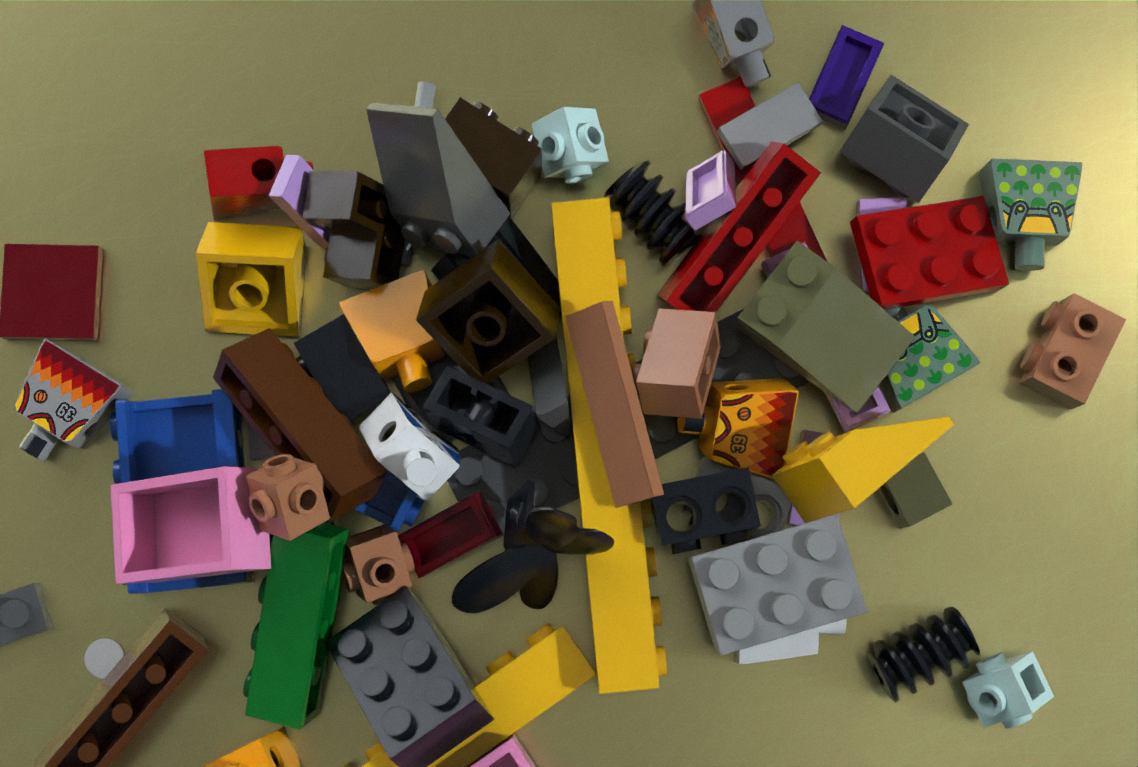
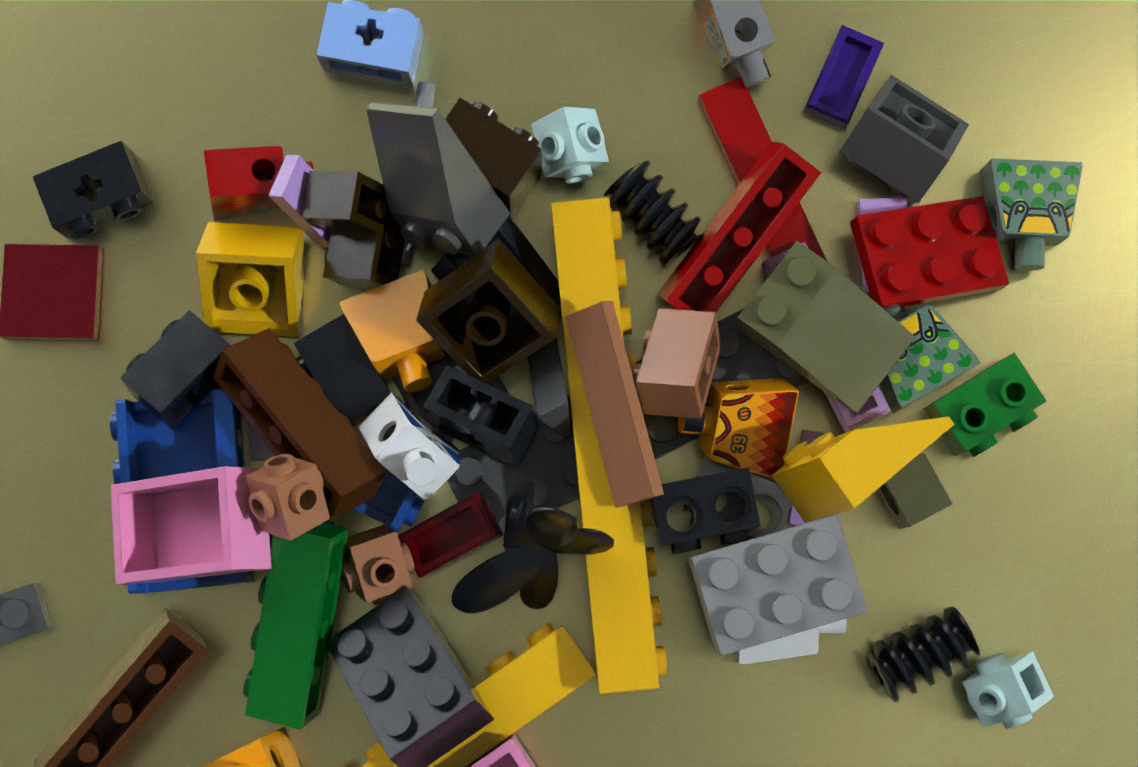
(65, 400): torso -> none
(70, 186): none -> black brick
(102, 657): white sticker -> none
(176, 369): none -> black brick
(388, 59): none -> light blue brick
(710, 190): lavender tile -> none
(776, 120): light grey tile -> none
(988, 404): none -> green brick
(1071, 350): nougat brick -> none

